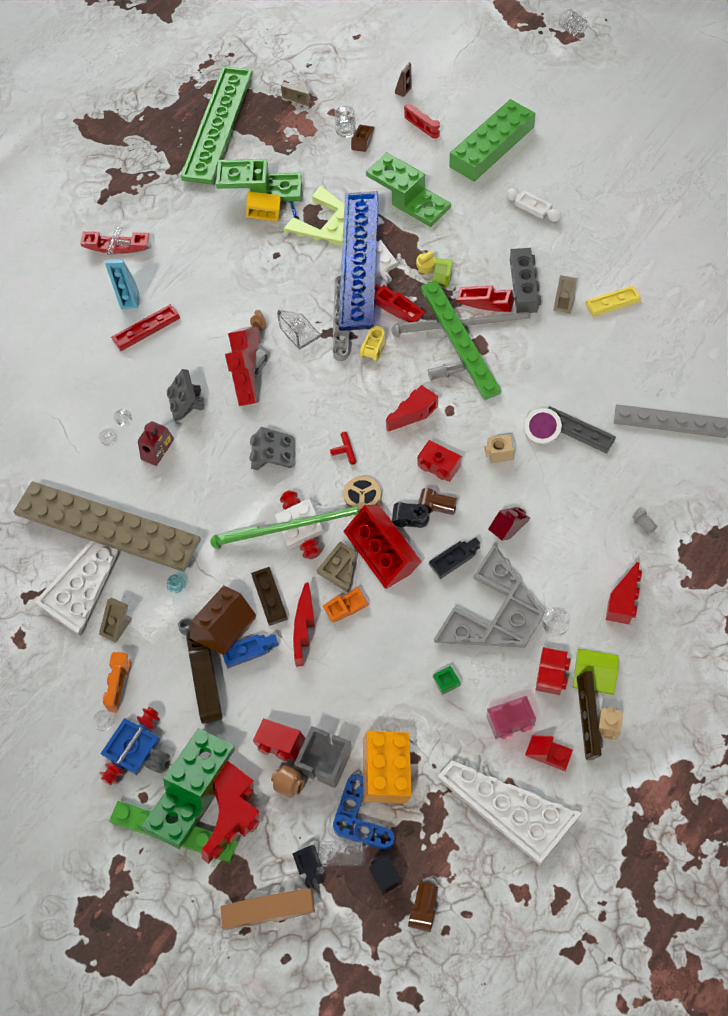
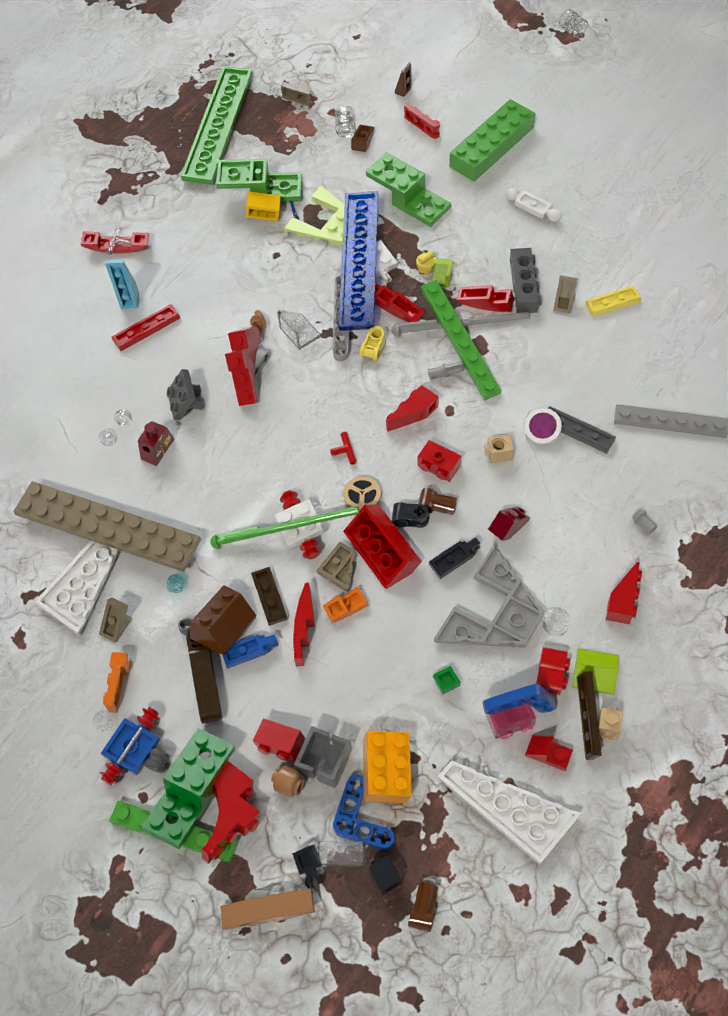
(271, 447): dark grey bracket -> none
(533, 695): none -> blue beam

